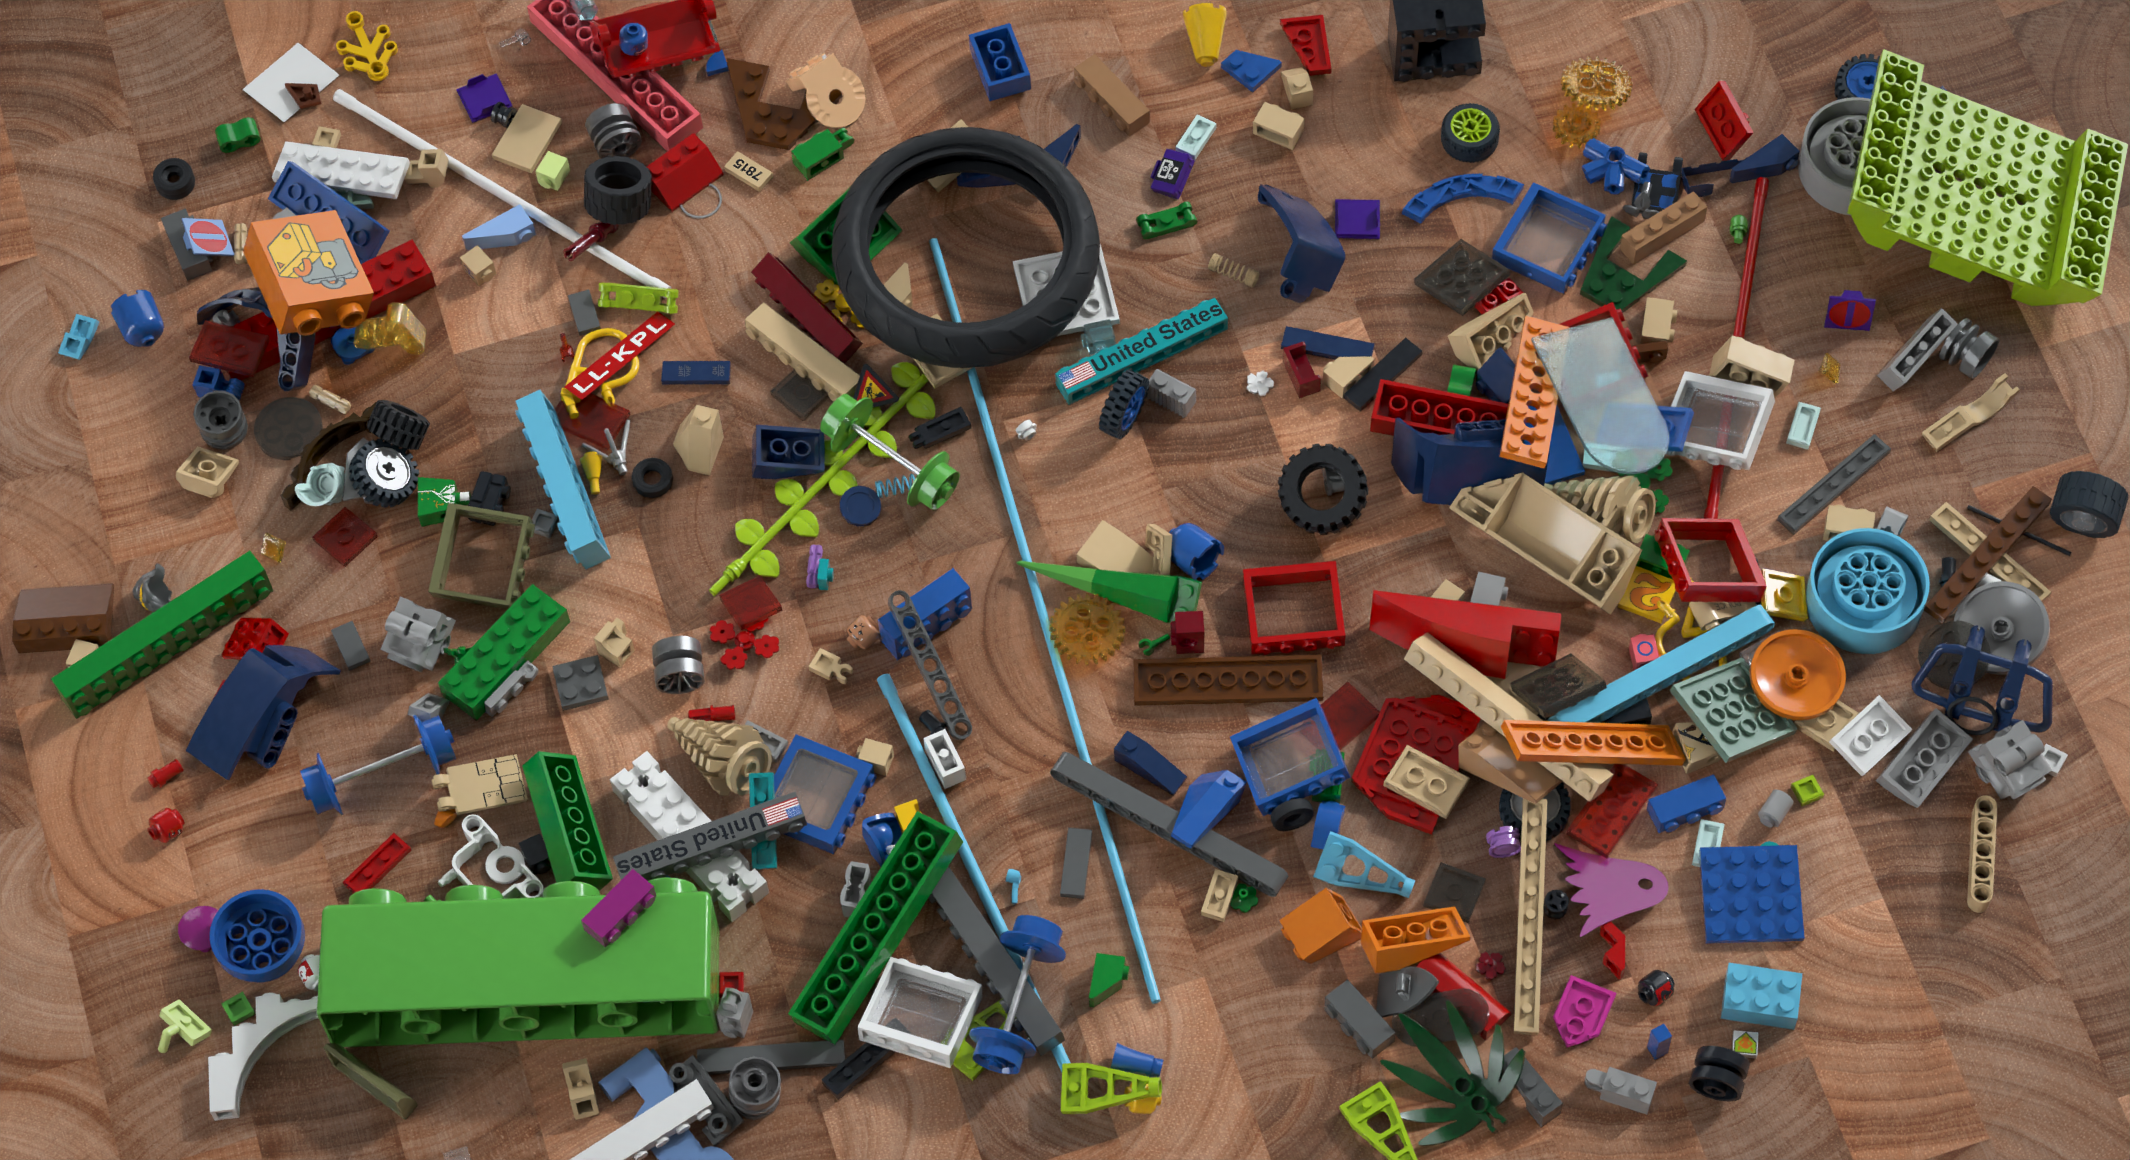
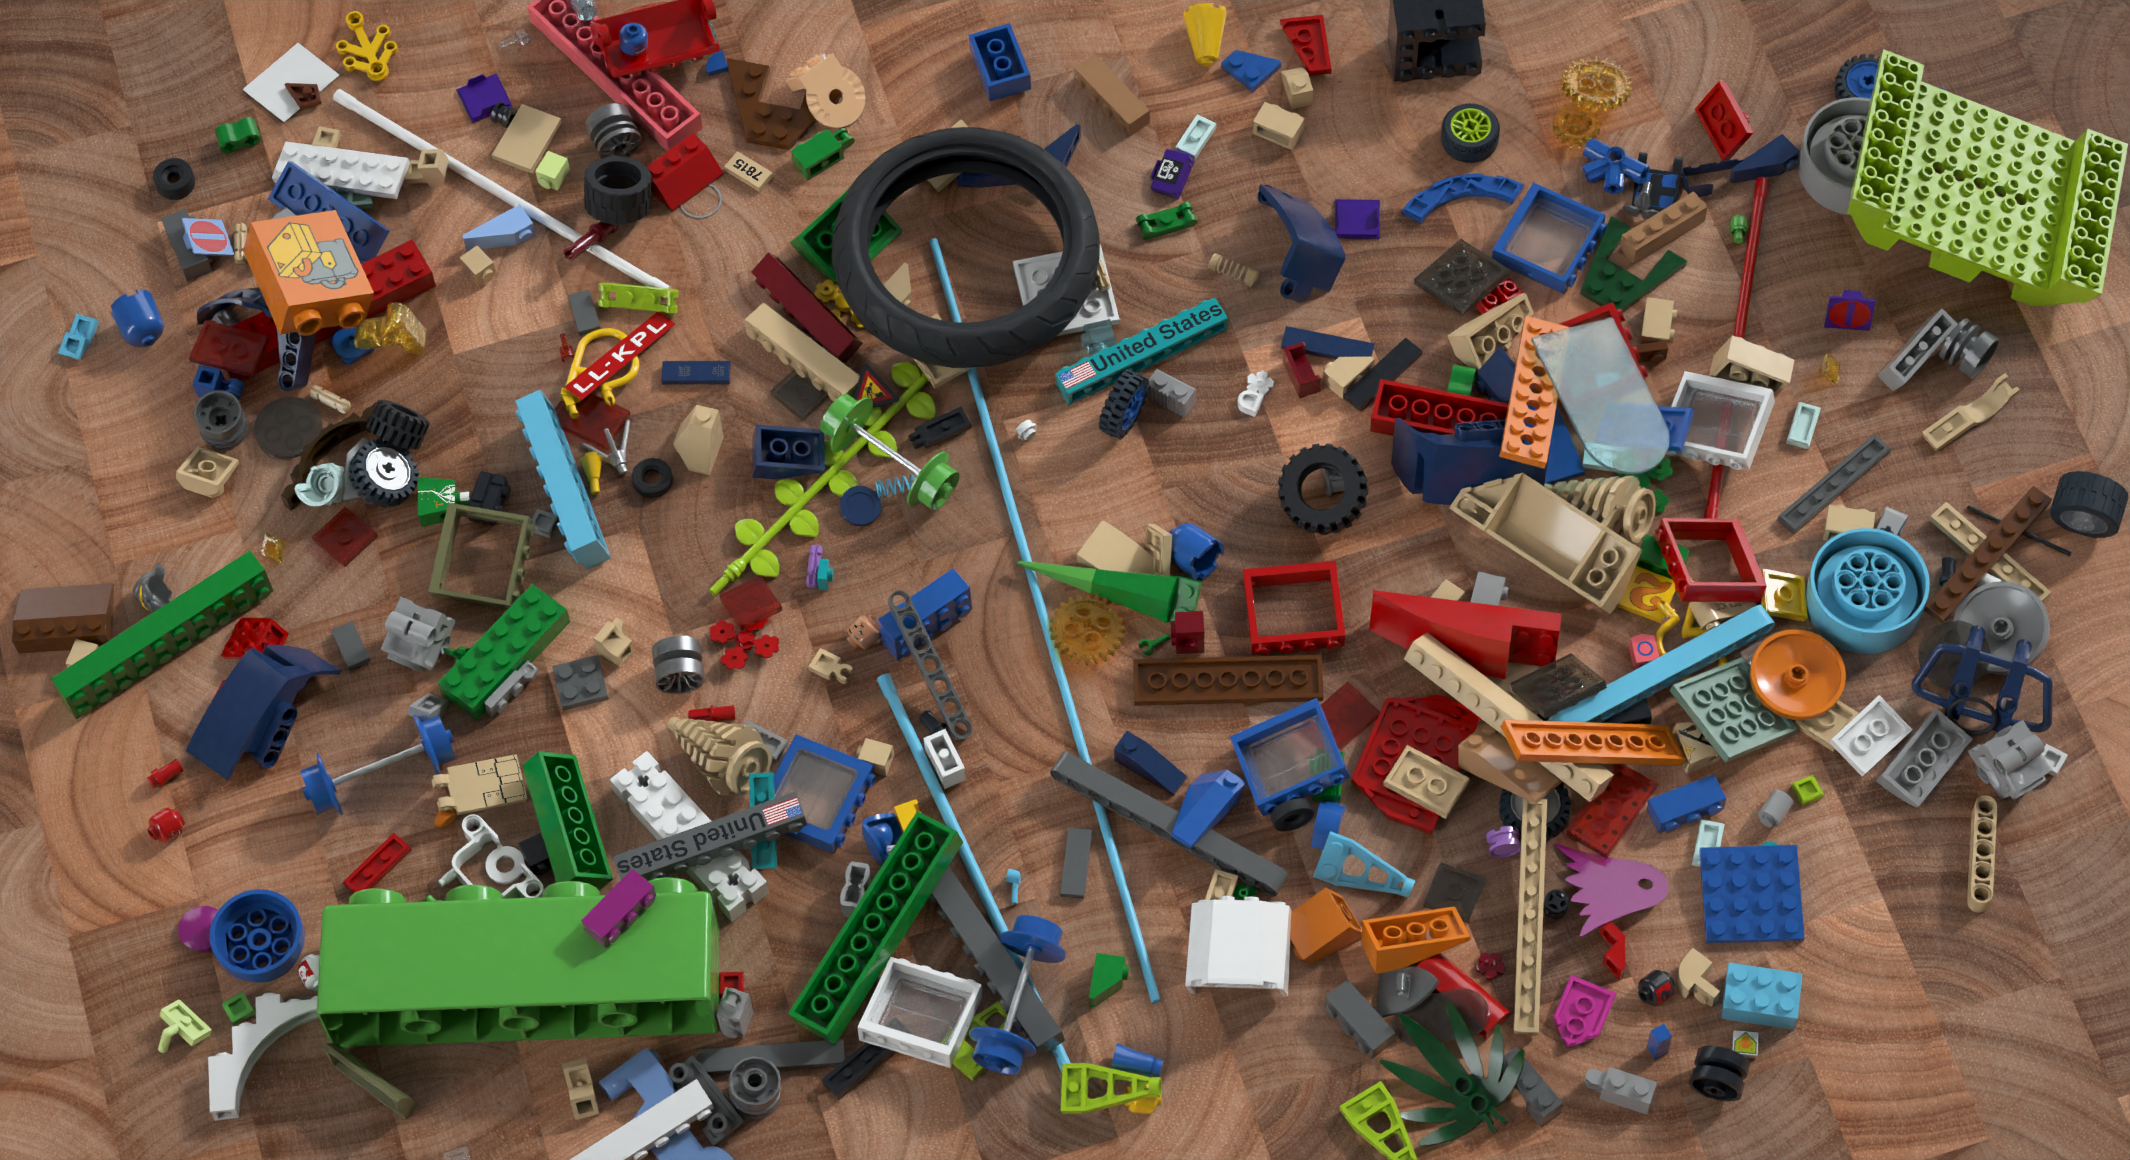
(1102, 281): none -> tan axle
(1239, 944): none -> white windscreen
(1250, 402): none -> white tile
(1691, 978): none -> tan brick

